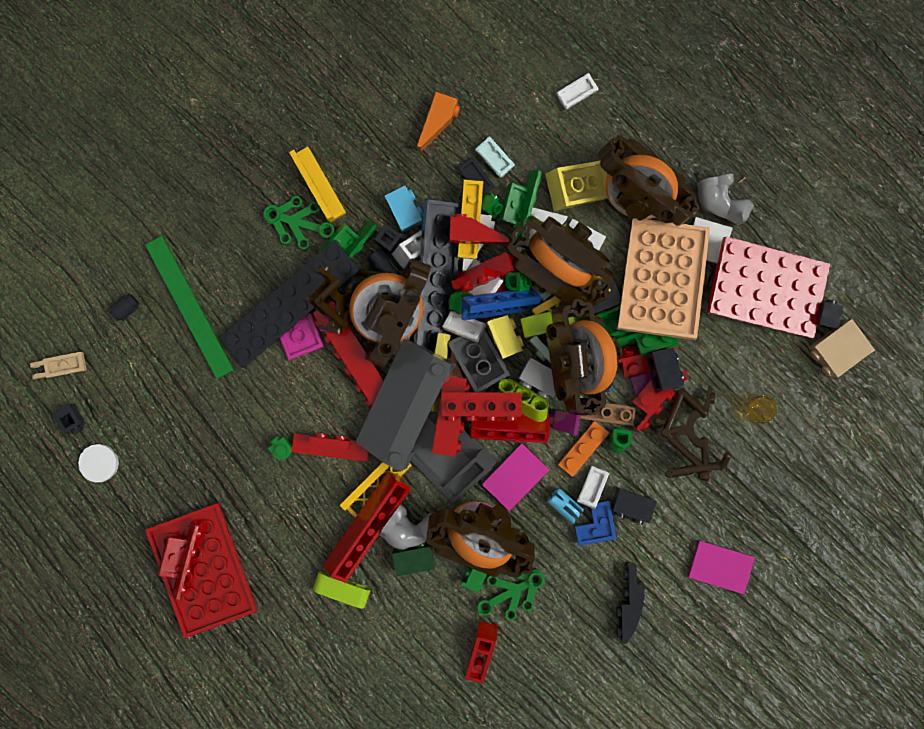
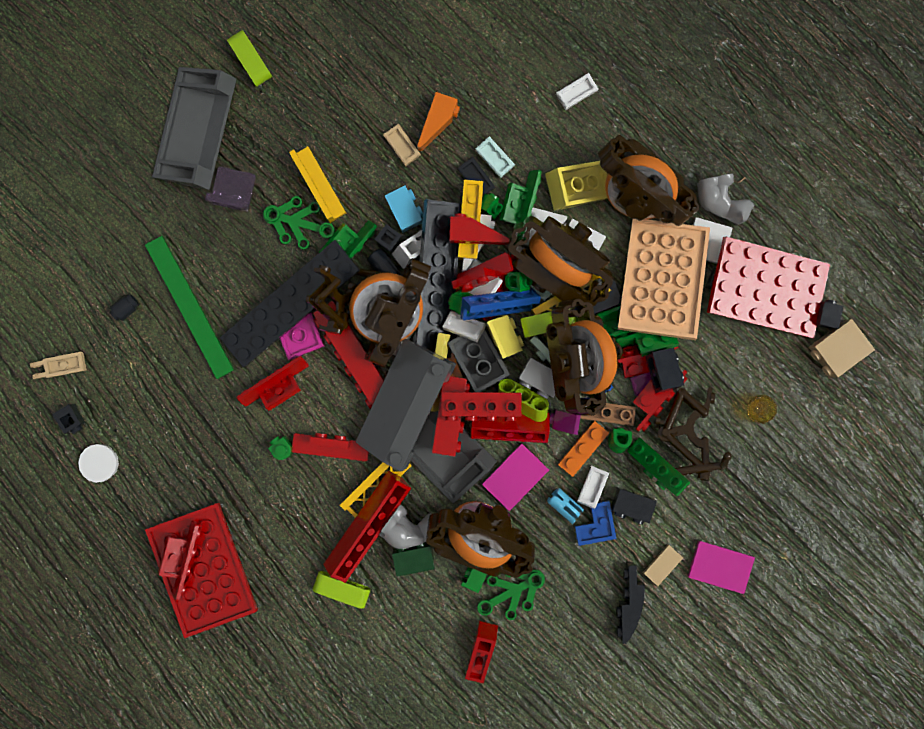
(194, 127): none -> dark grey slope
(232, 189): none -> clear purple bracket
(249, 58): none -> lime beam
(276, 387): none -> red bracket
(401, 145): none -> tan tile
(658, 467): none -> green bracket
(662, 565): none -> tan tile

